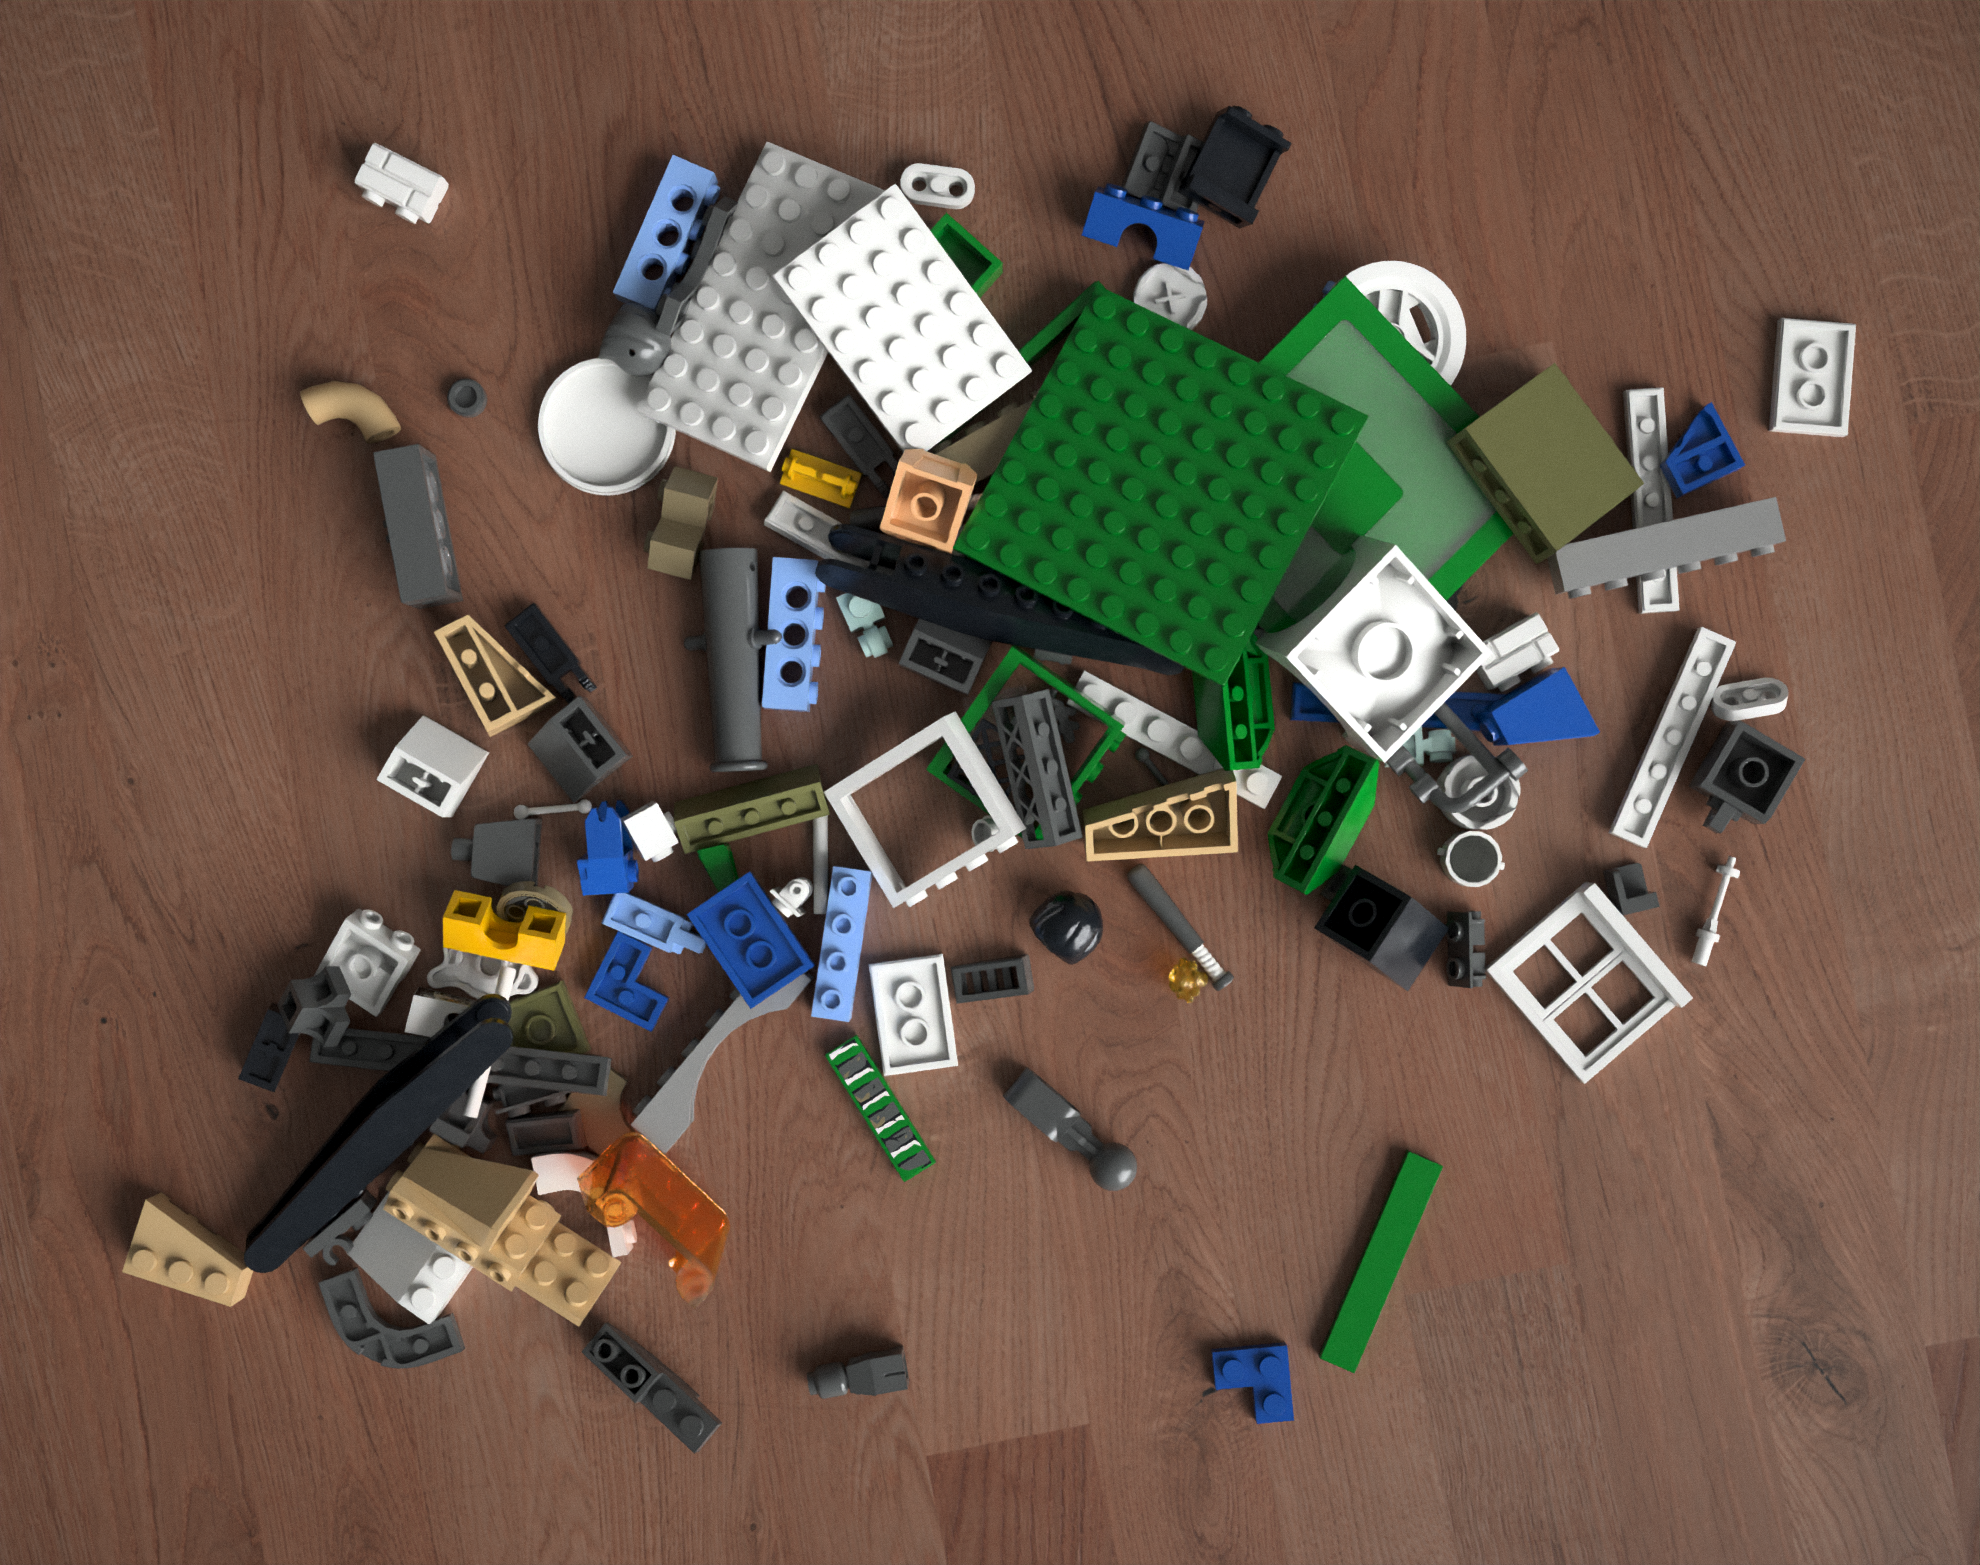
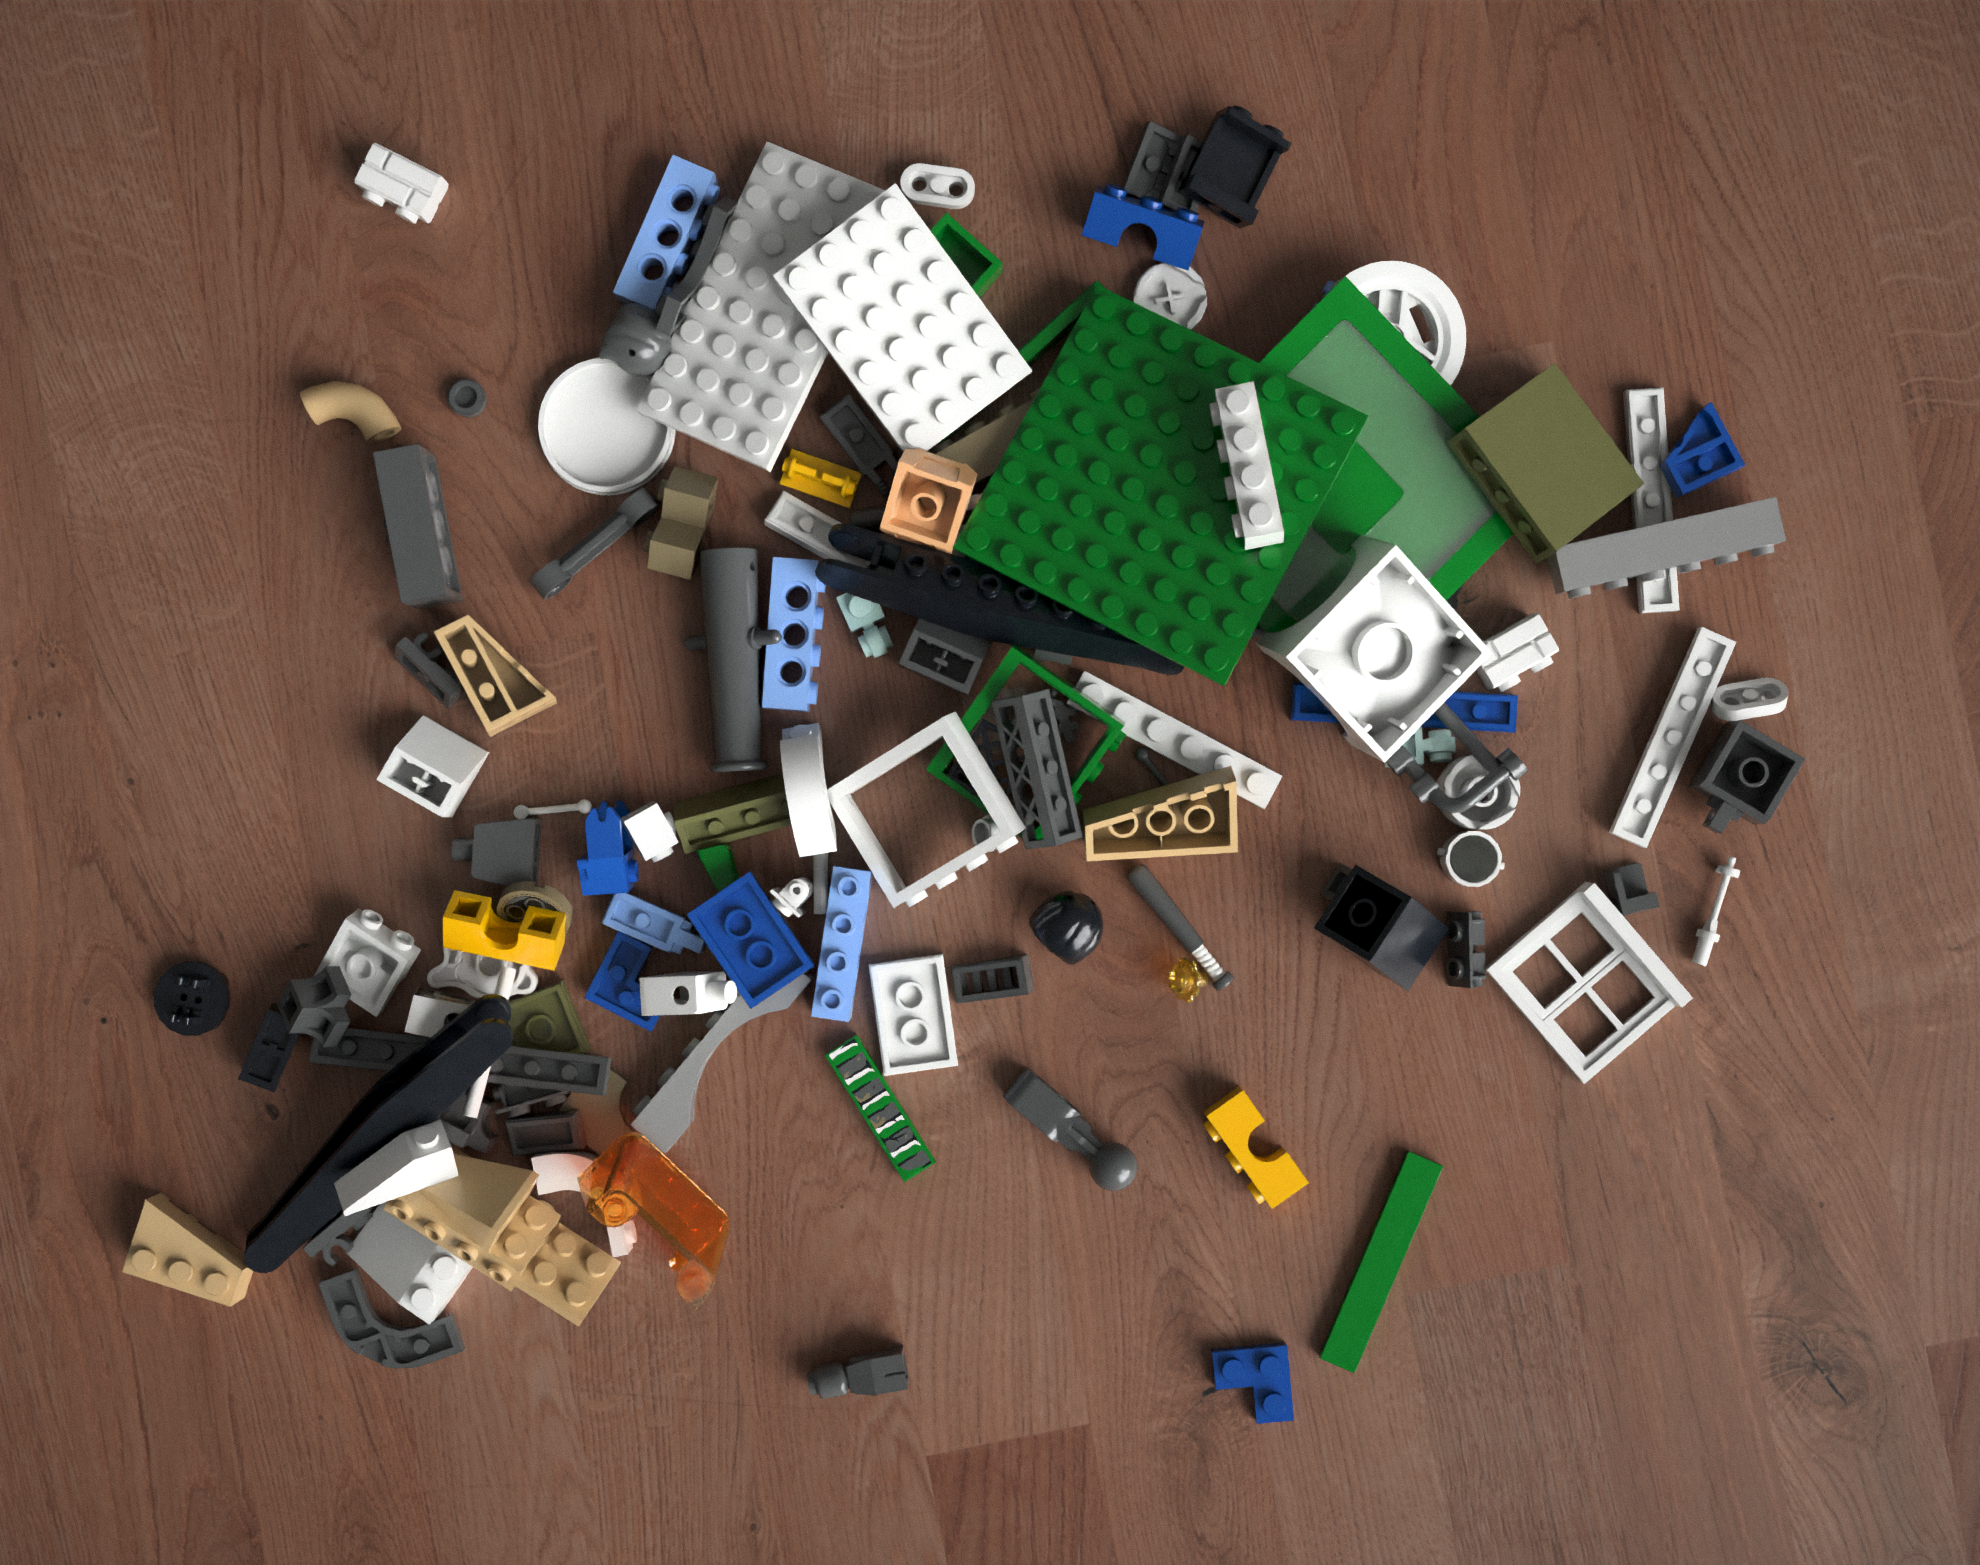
(194, 980): none -> black plate
(399, 1168): none -> white slope
(423, 667): none -> dark grey plate
(548, 650): black hinge -> none
(579, 748): dark grey slope -> none
(629, 515): none -> dark grey piece
(652, 1384): dark grey slope -> none
(698, 993): none -> white torso
(807, 790): none -> white arch
(1237, 718): green wedge -> none
(1249, 466): none -> white brick
(1272, 1176): none -> yellow arch
(1322, 818): green wedge -> none
(1538, 712): blue slope -> none
(1812, 377): white tile -> none

